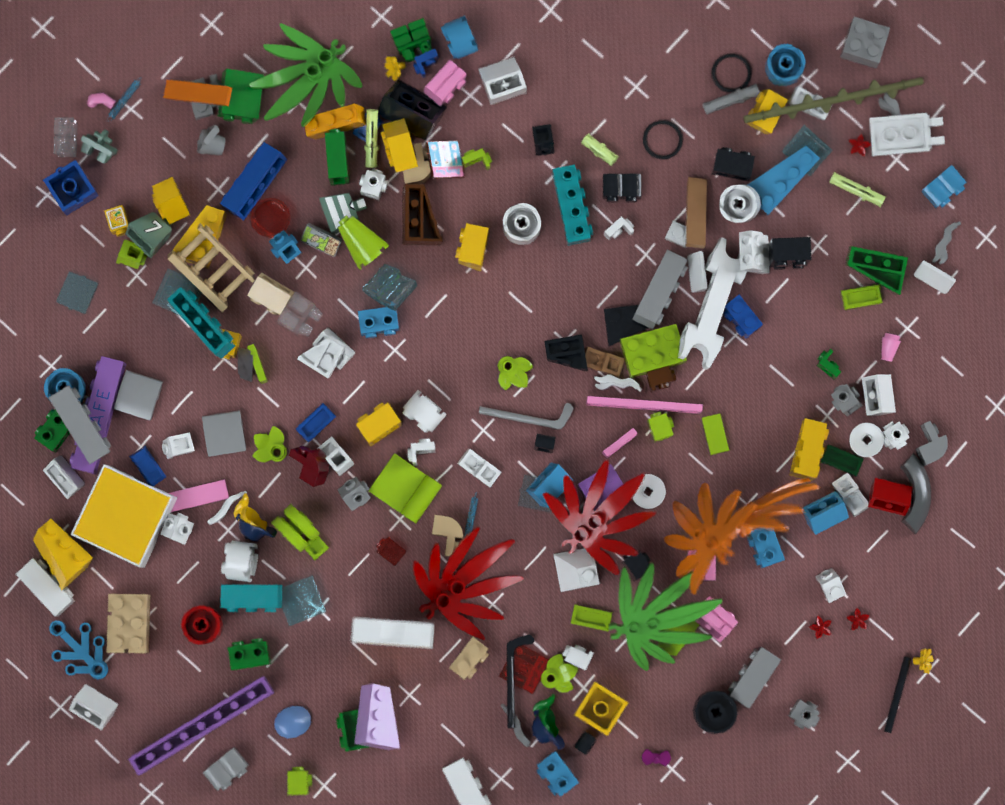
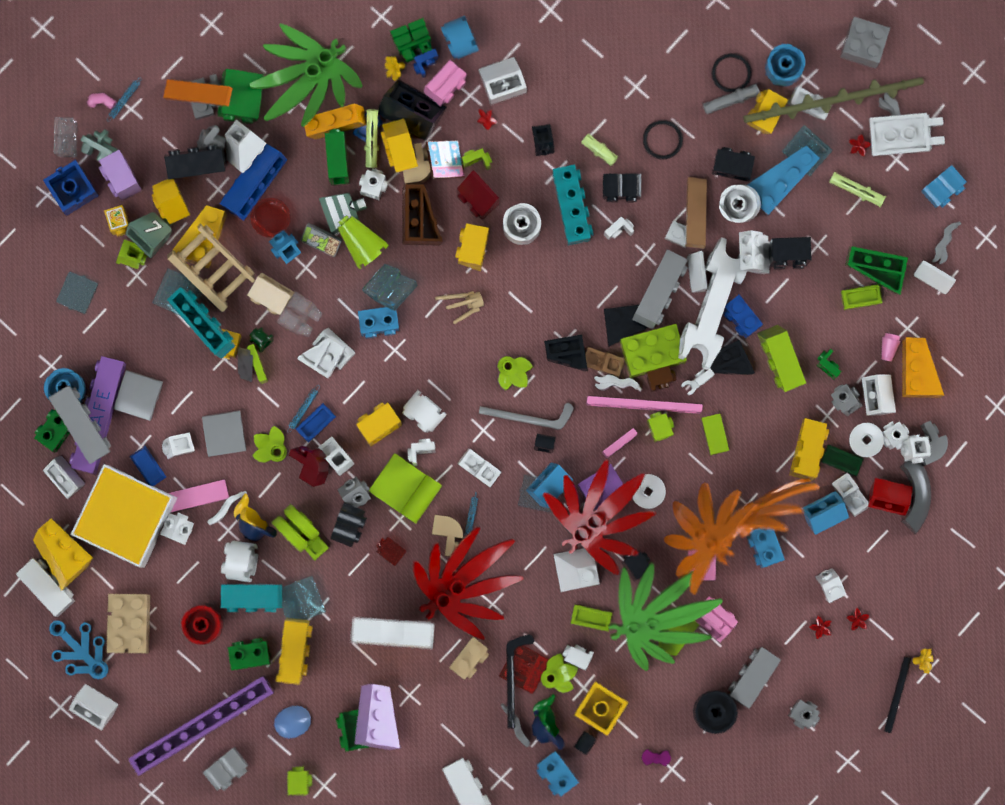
(121, 178): none -> lavender brick
(195, 161): none -> black slope
(242, 146): none -> white slope
(261, 339): none -> dark green brick
(294, 651): none -> yellow wedge
(308, 405): none -> medium azure piece
(348, 525): none -> black brick
(473, 301): none -> tan plant
(477, 195): none -> dark red slope
(486, 119): none -> red plant
(702, 377): none -> white plate
(732, 360): none -> black wing
(781, 358): none -> lime wedge
(916, 449): none -> white brick
(918, 370): none -> light orange wedge

